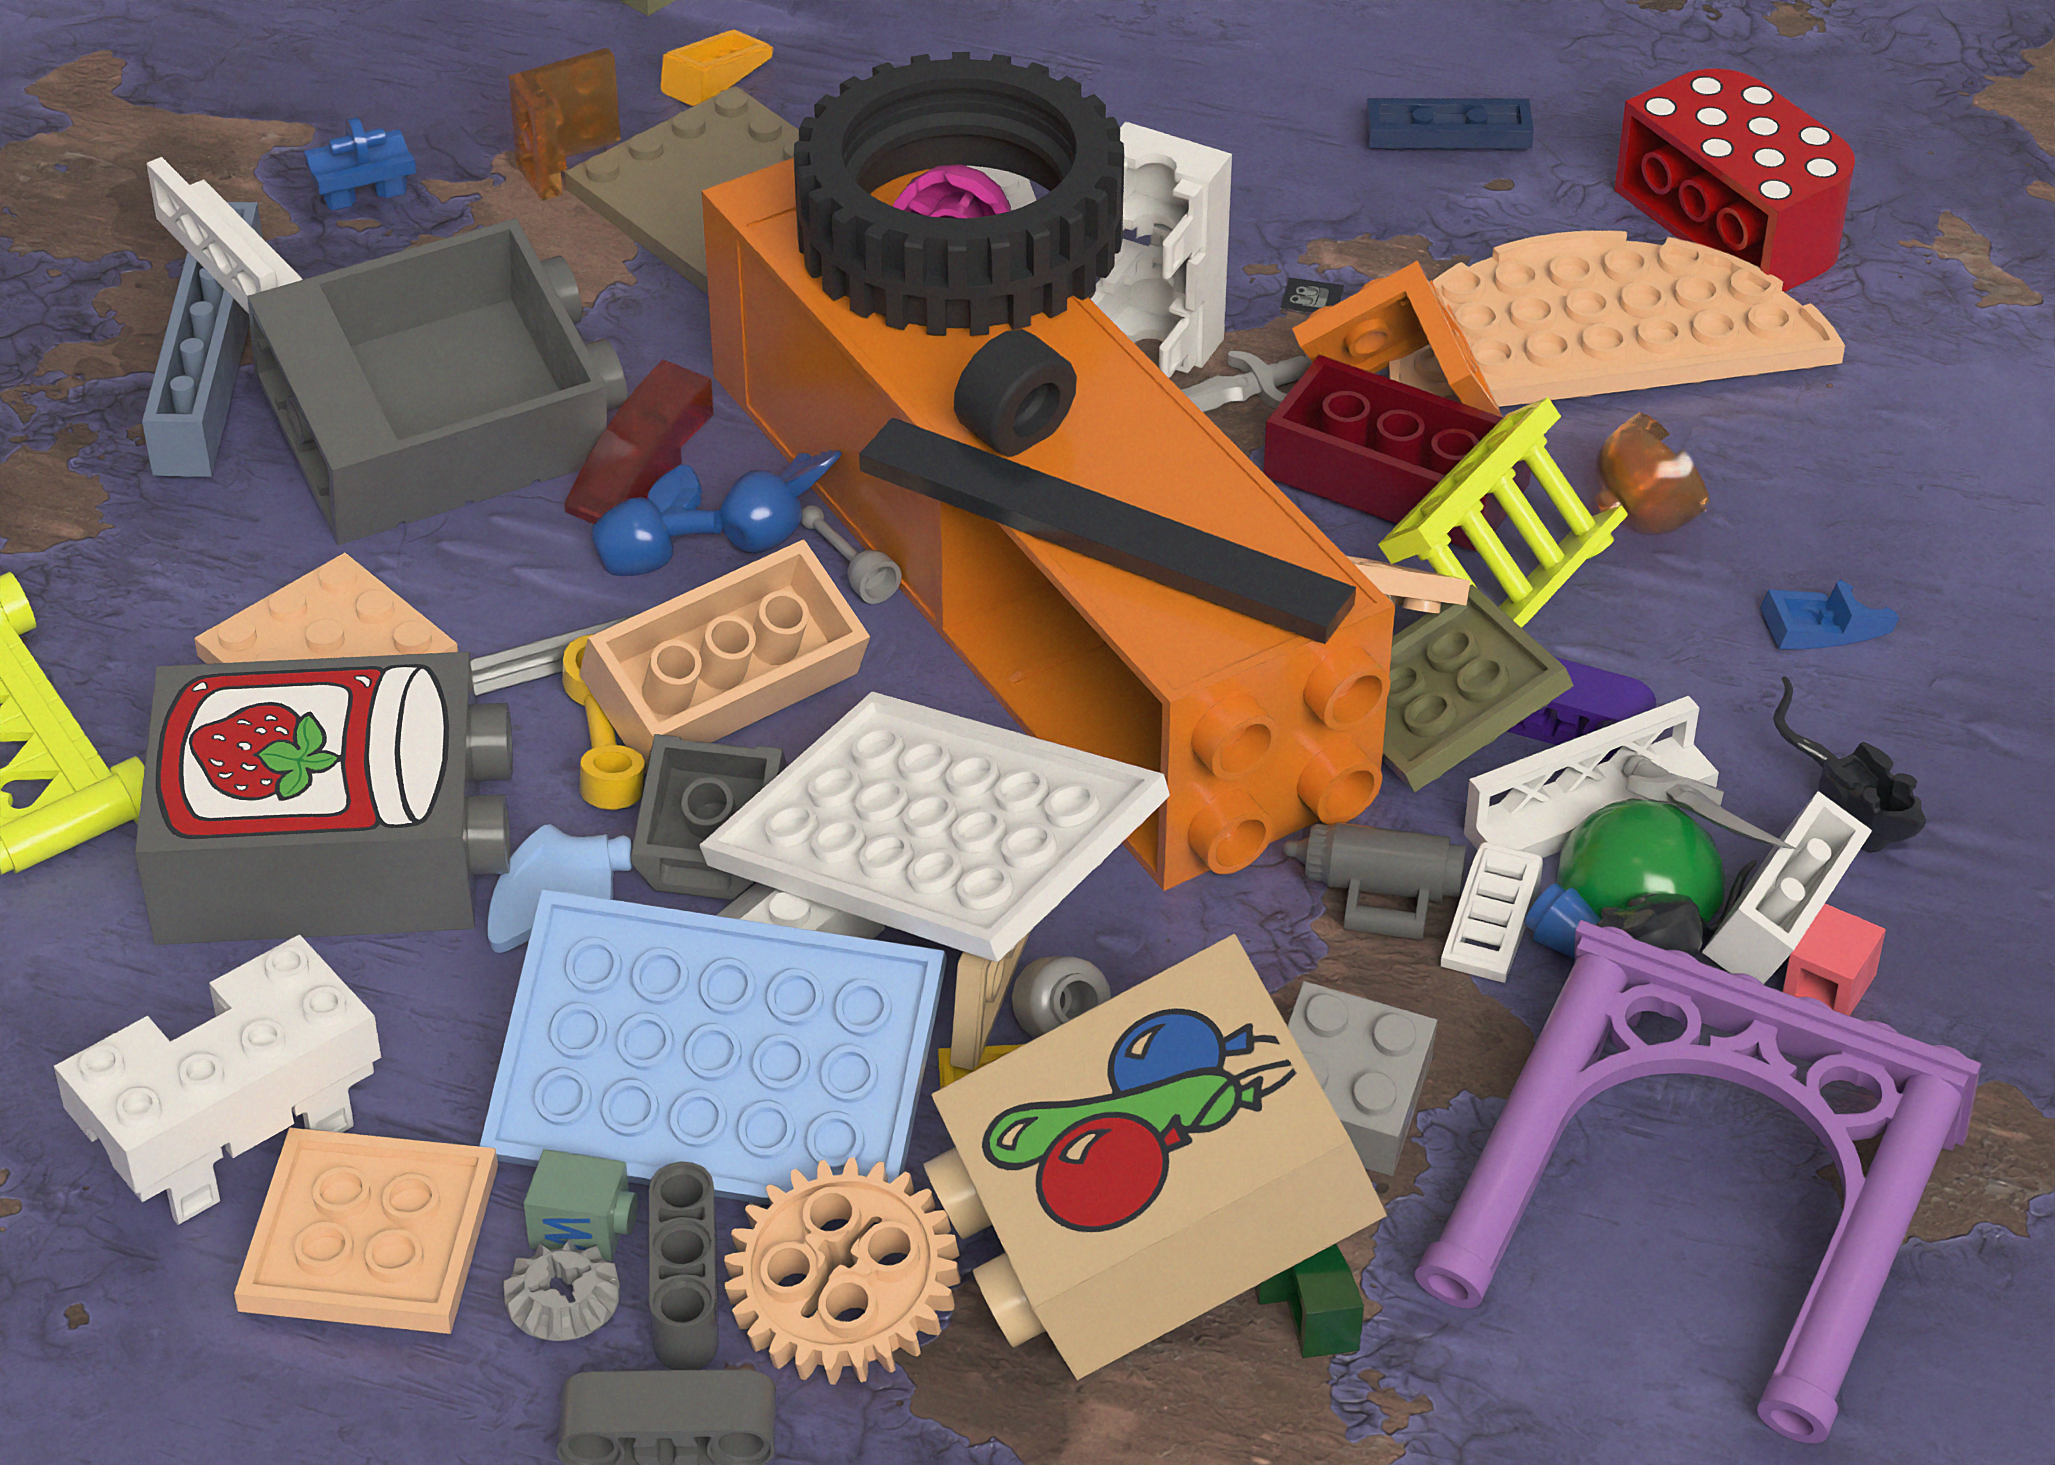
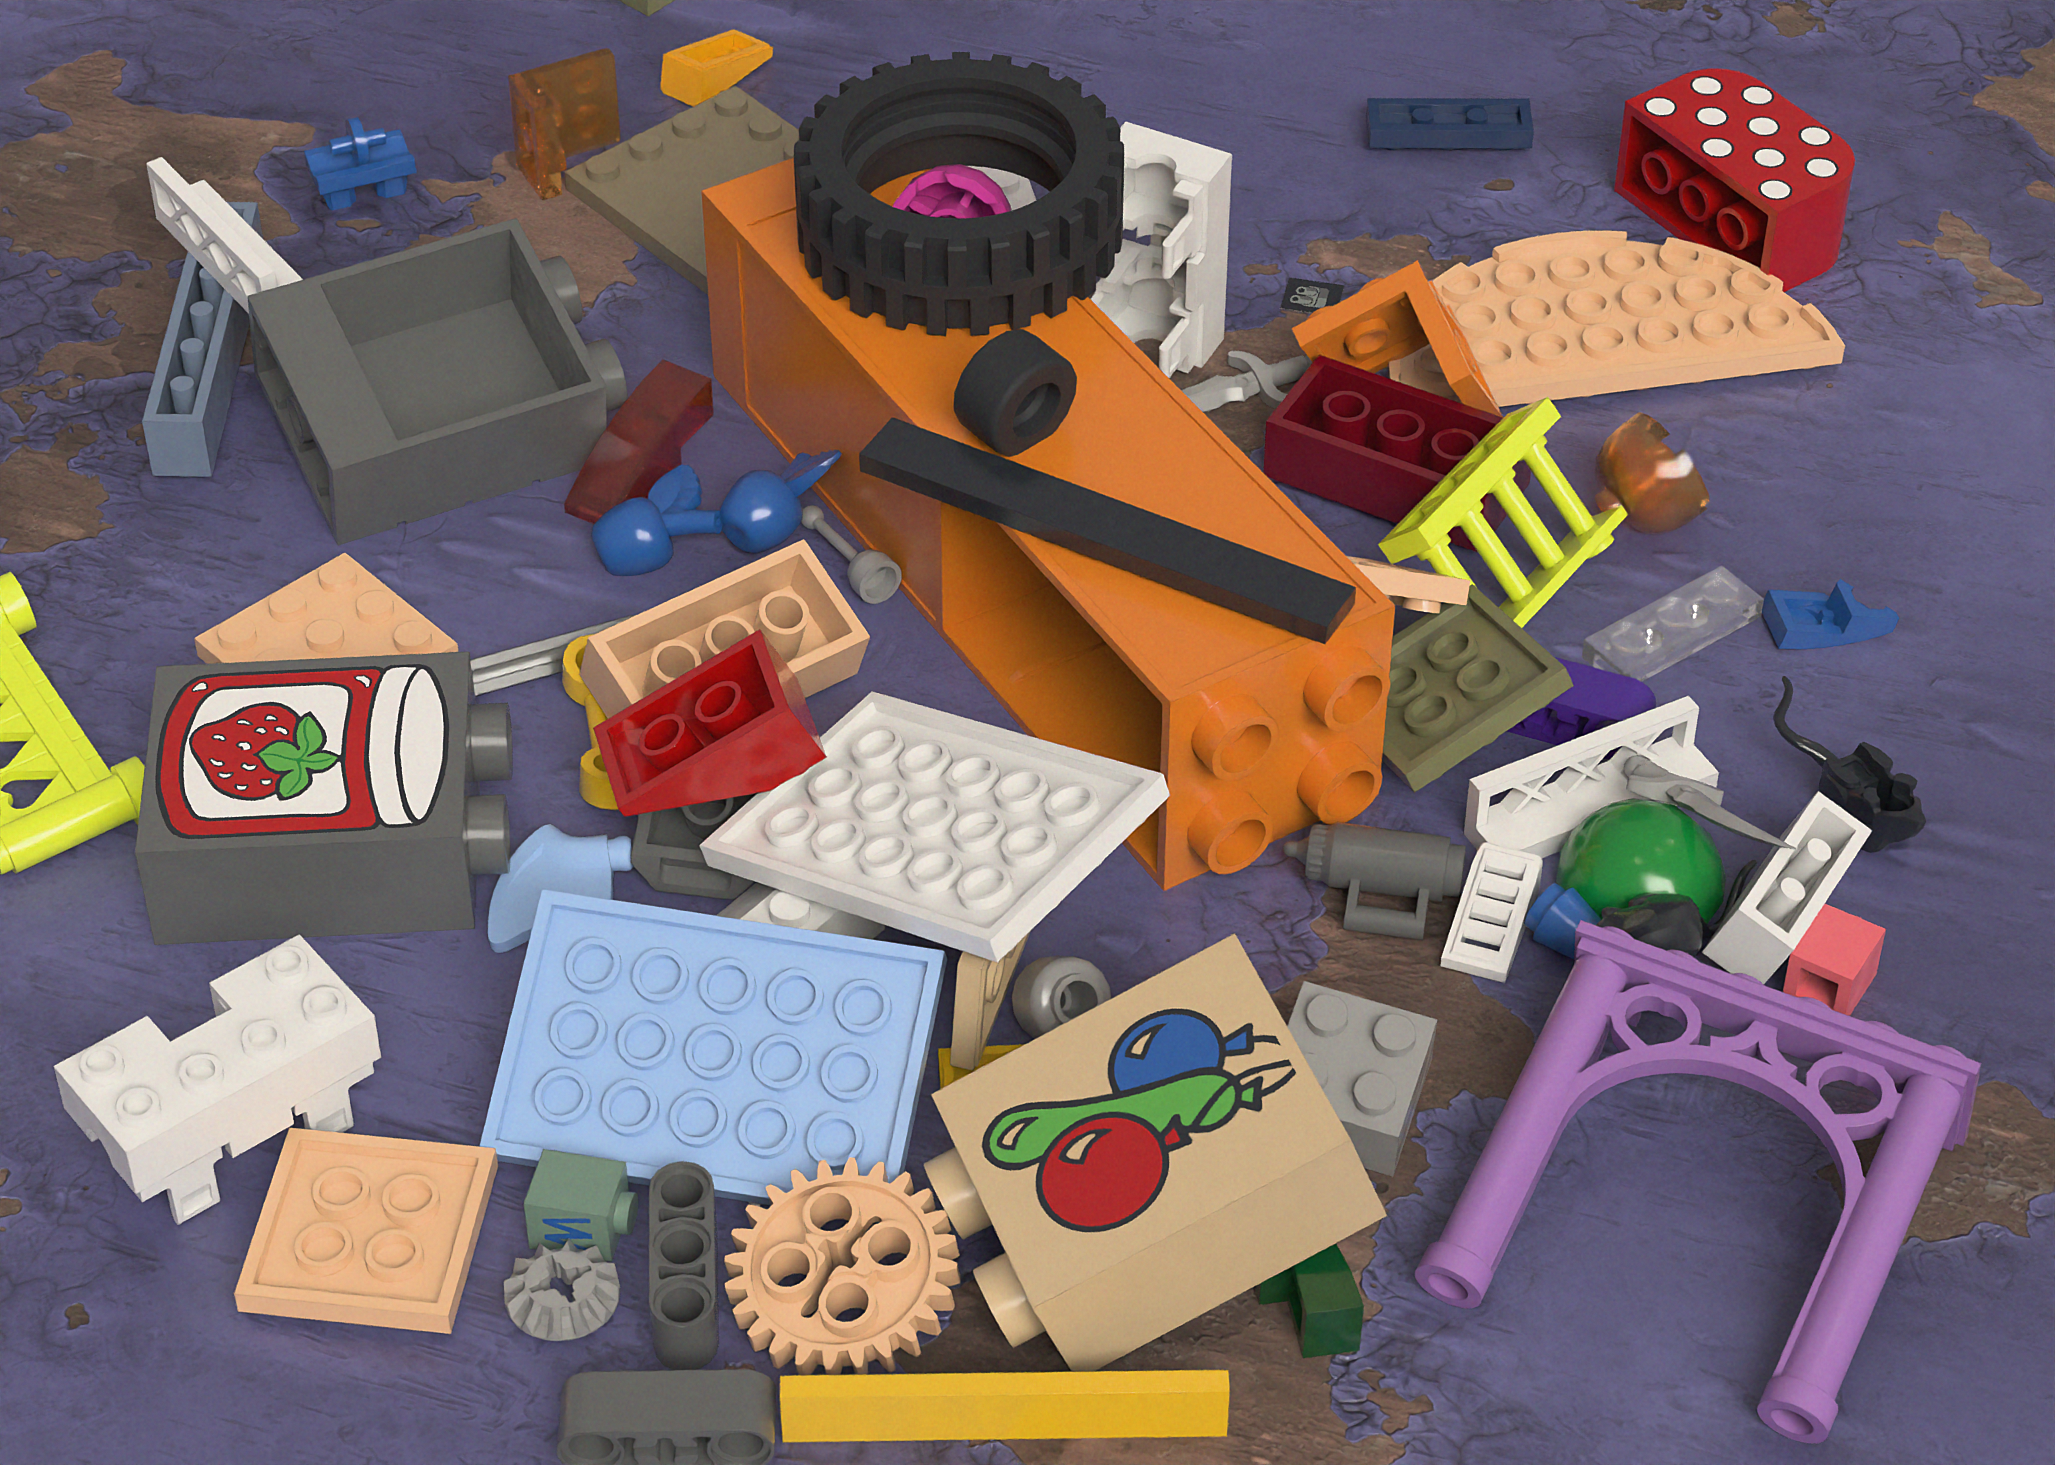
(711, 733): none -> red slope
(1004, 1405): none -> yellow tile
(1674, 626): none -> clear plate

